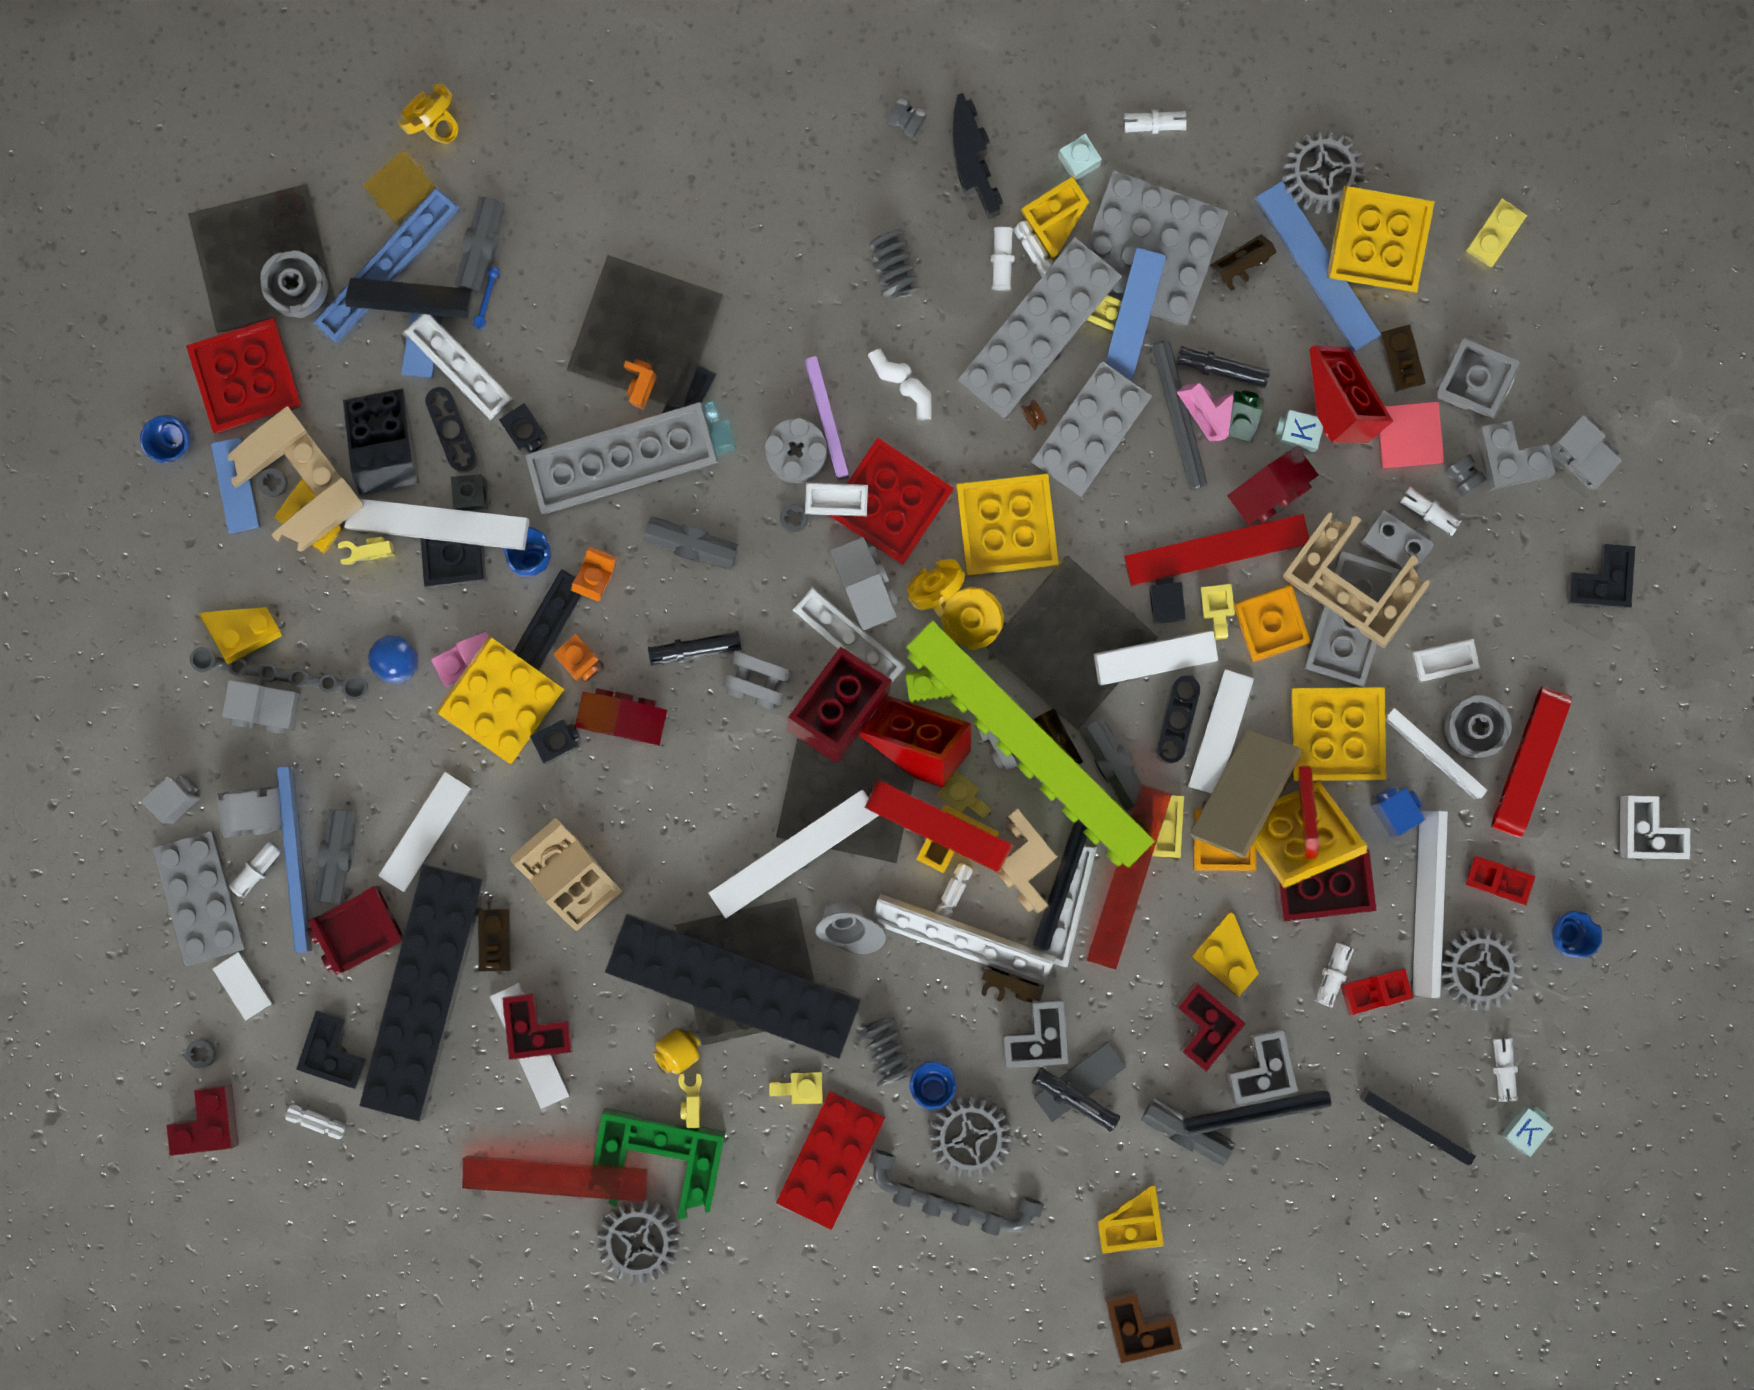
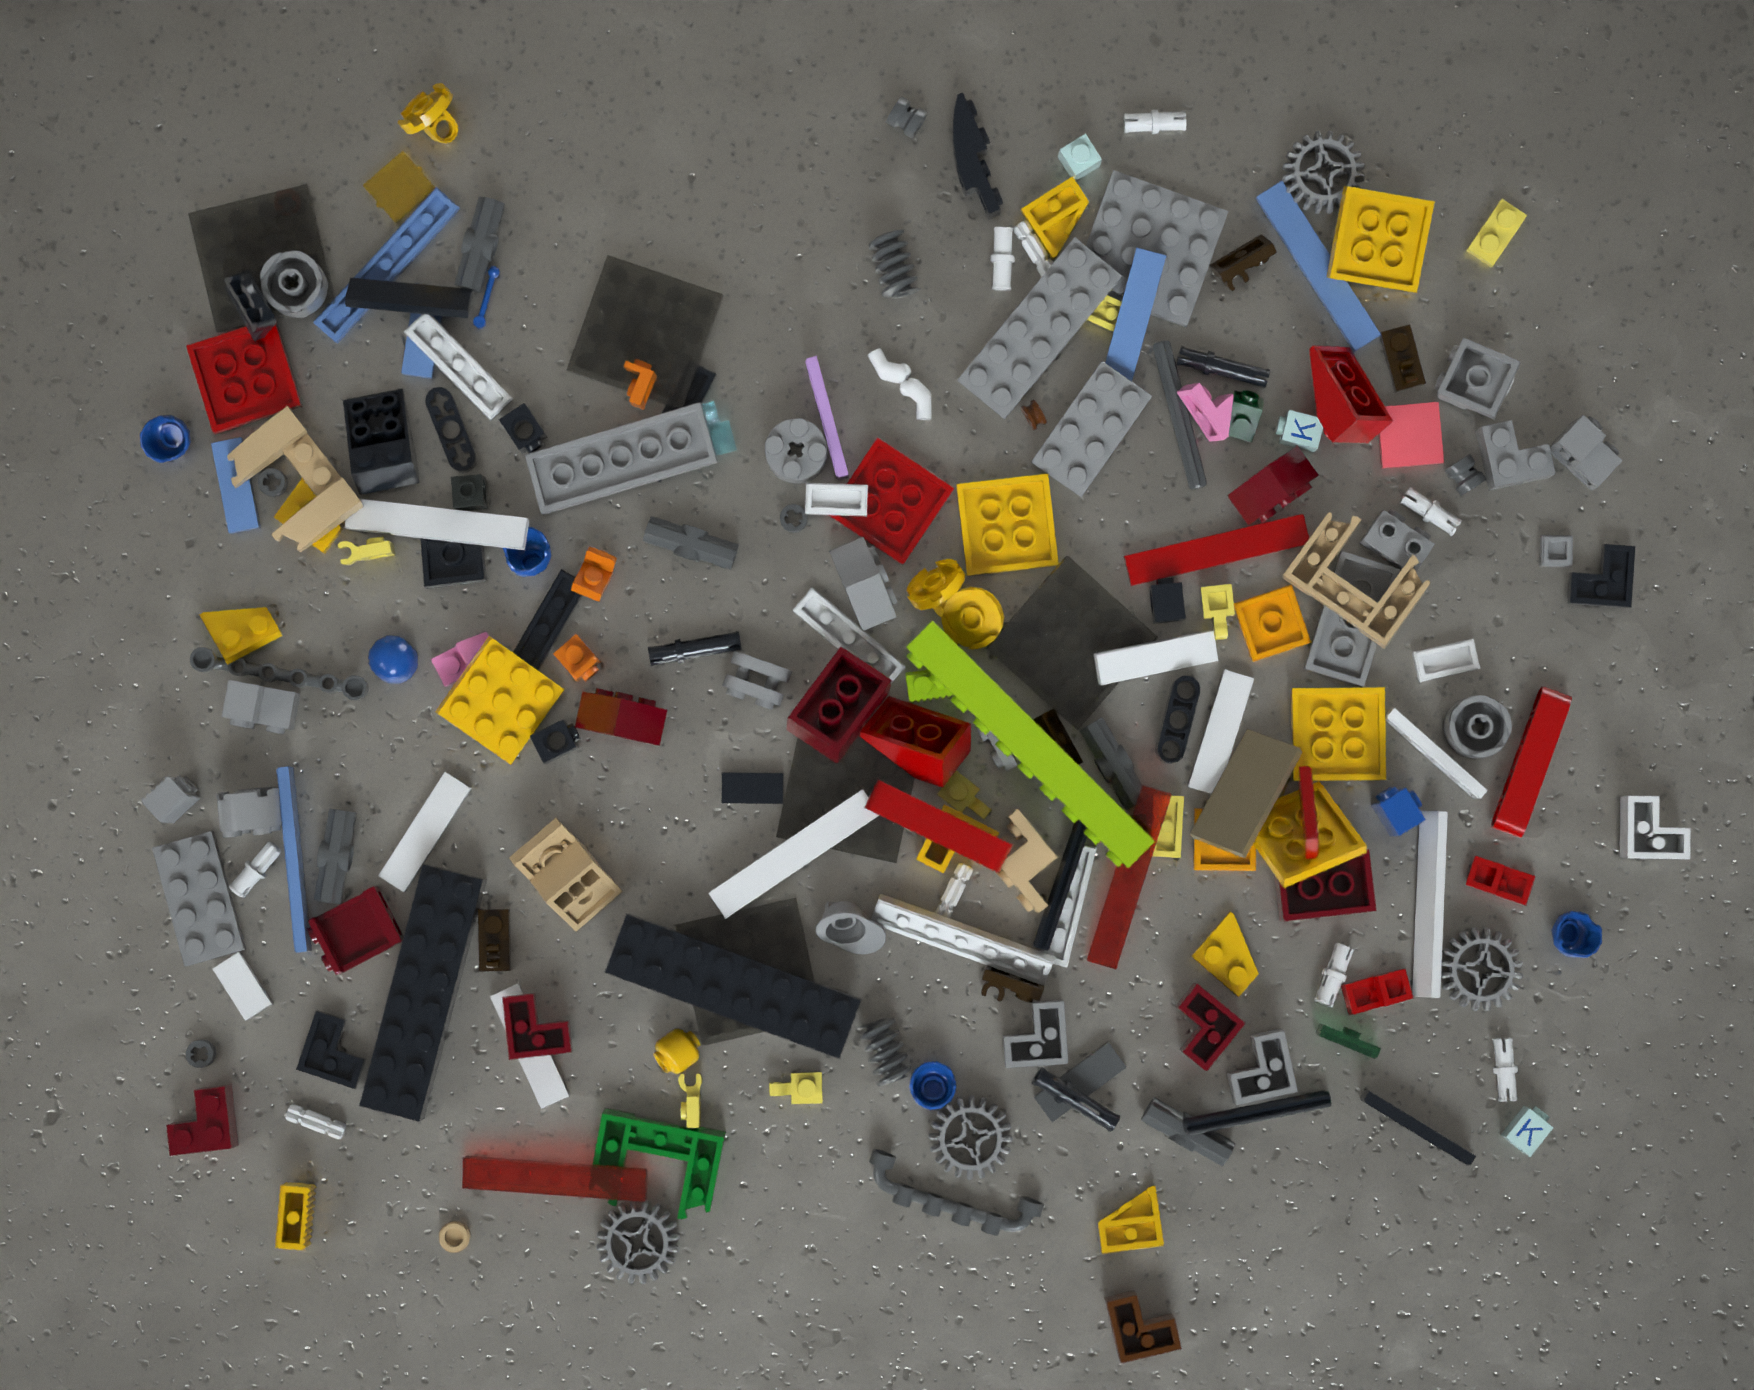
(250, 304): none -> black slope
(295, 1216): none -> yellow brick
(454, 1236): none -> tan tile
(752, 788): none -> black tile
(830, 1160): red plate -> none
(1348, 1038): none -> clear green plate
(1556, 551): none -> light grey tile

